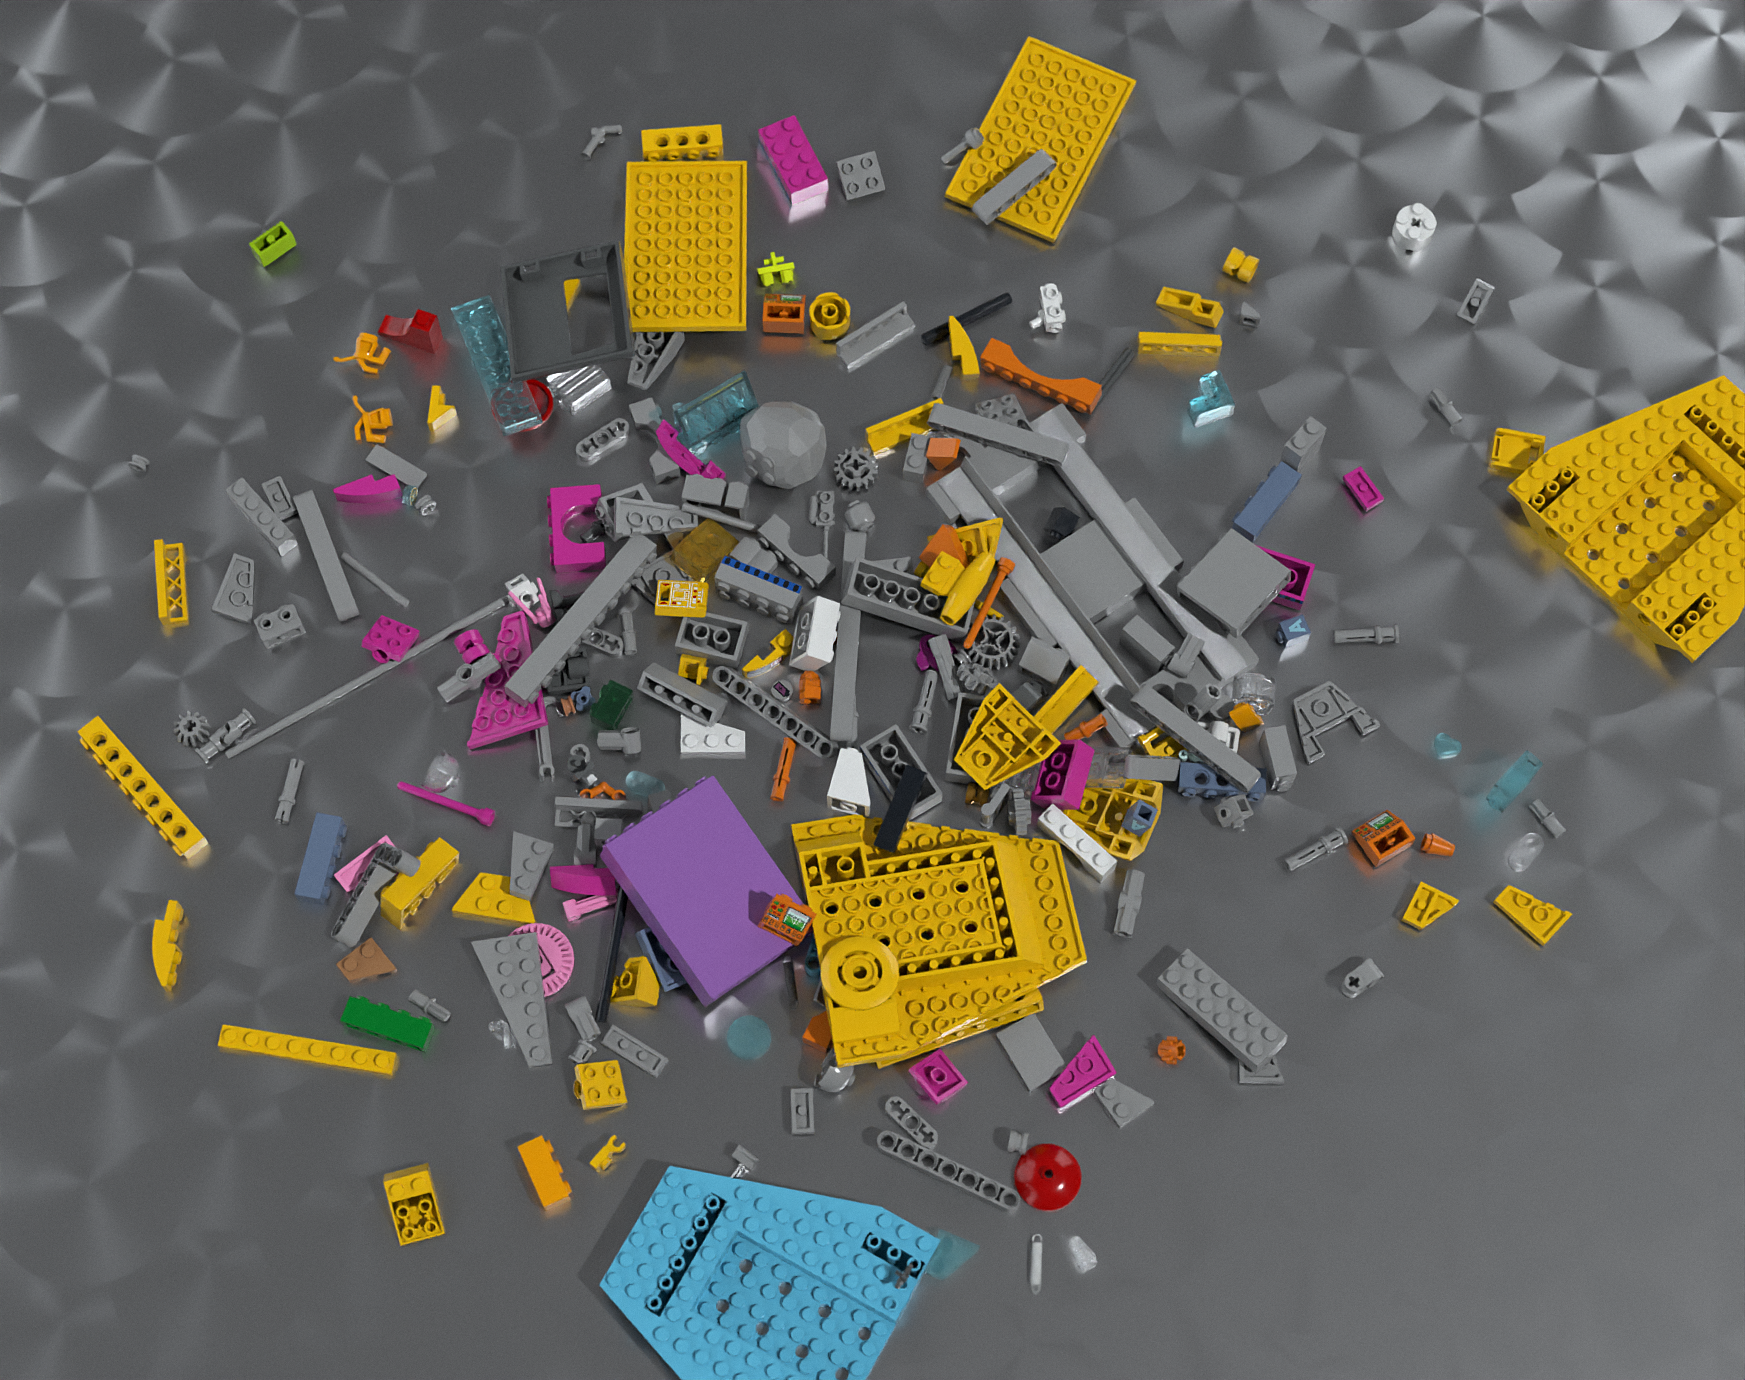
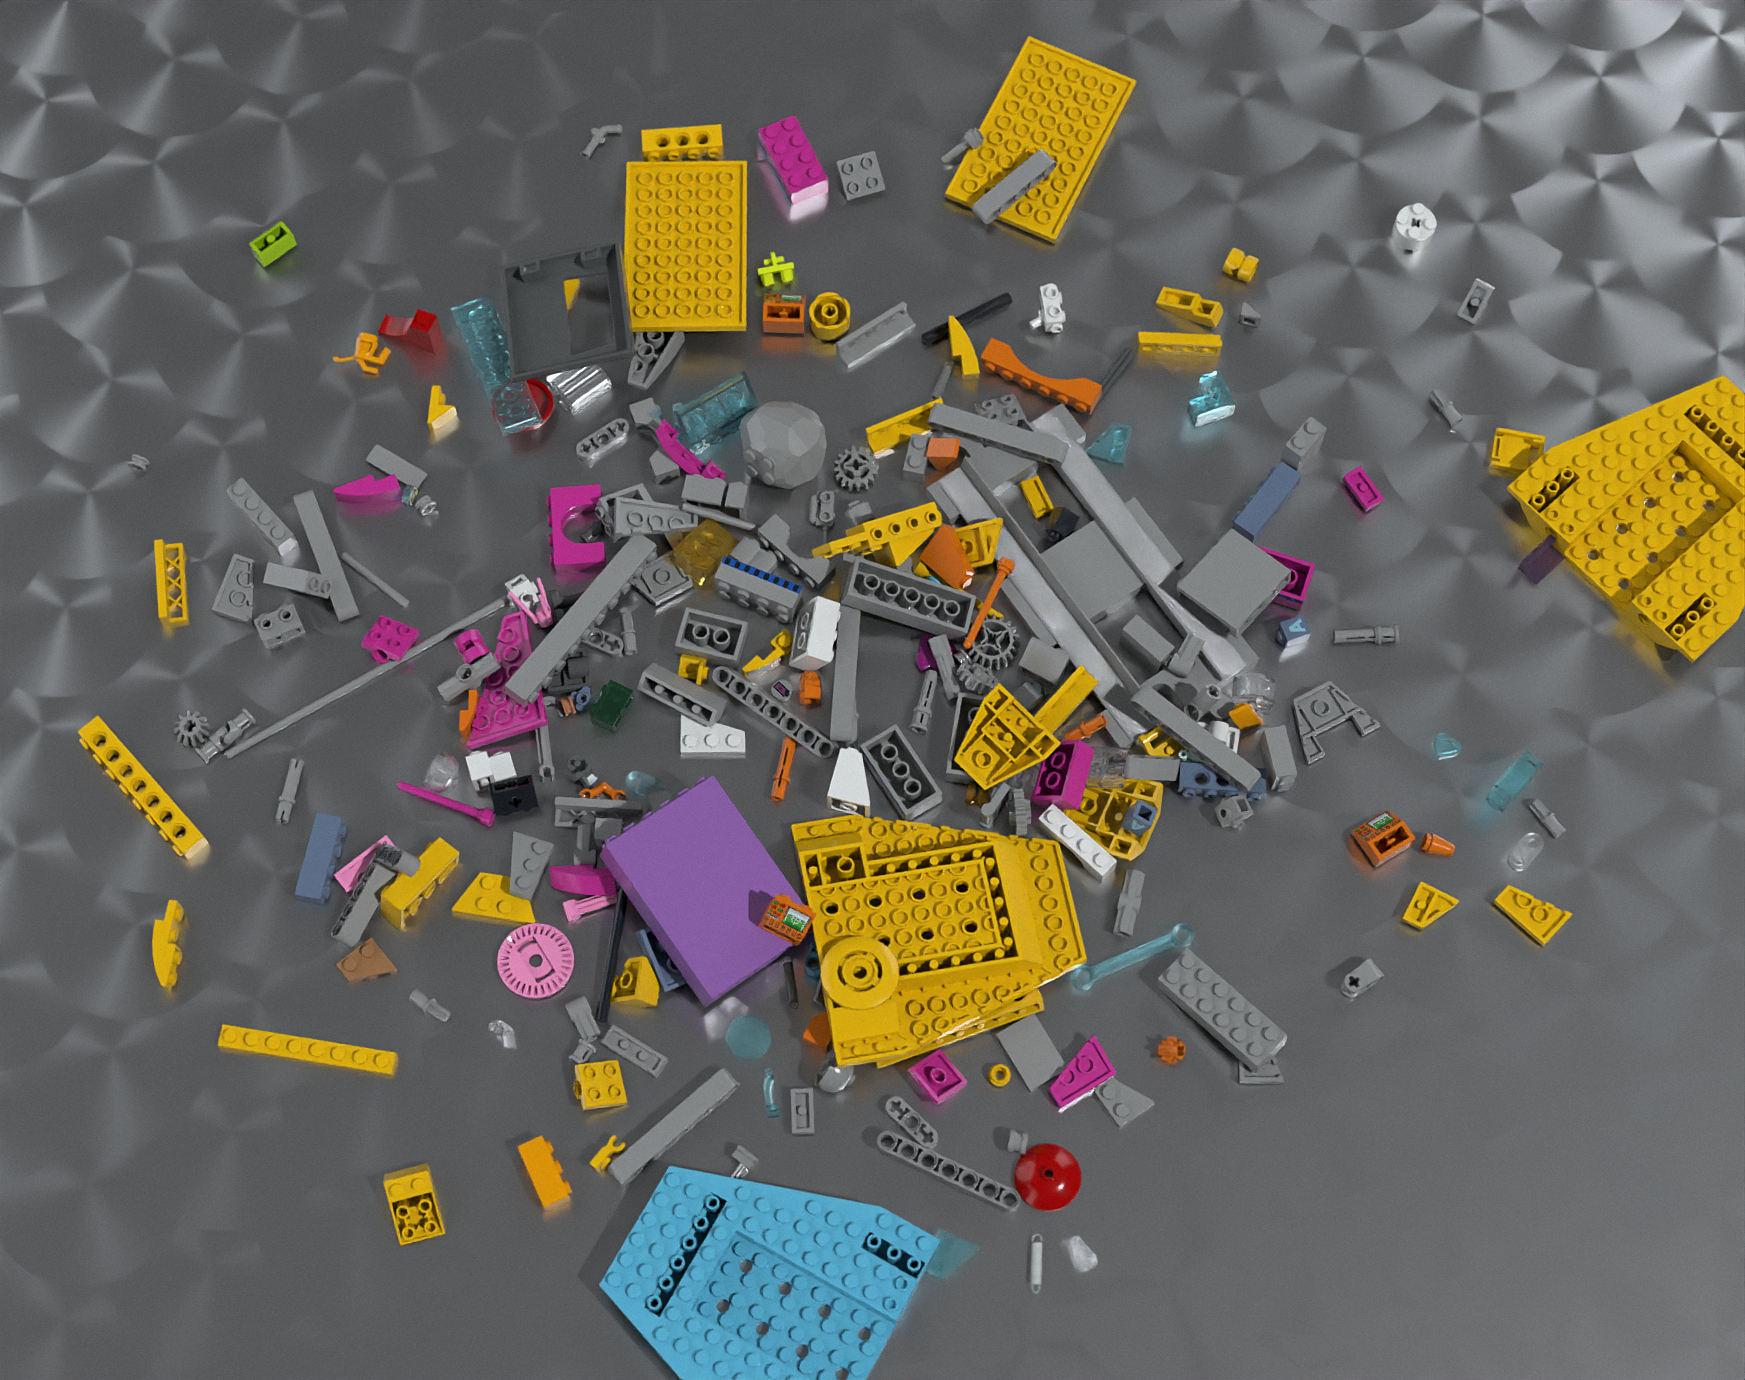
(279, 498): light grey plate -> none
(298, 580): none -> light grey window
(376, 419): light orange piece -> none
(388, 1024): green brick -> none
(469, 715): none -> orange slope
(489, 770): none -> white brick
(517, 980): light grey wing -> none
(520, 788): none -> black brick
(577, 748): light grey bush -> none
(626, 740): light grey piece -> none
(673, 1126): none -> light grey beam
(685, 598): yellow container -> none
(772, 1109): none -> clear light blue piece
(888, 537): none -> yellow wedge
(900, 809): black tile -> none
(903, 1276): dark grey plant -> none
(961, 585): yellow plate -> none
(999, 1068): none -> yellow plate
(1036, 497): none -> yellow tile
(1112, 444): none -> clear light blue wing
(1133, 956): none -> clear light blue piece
(1326, 847): light grey pin -> none
(1541, 560): none -> clear purple panel

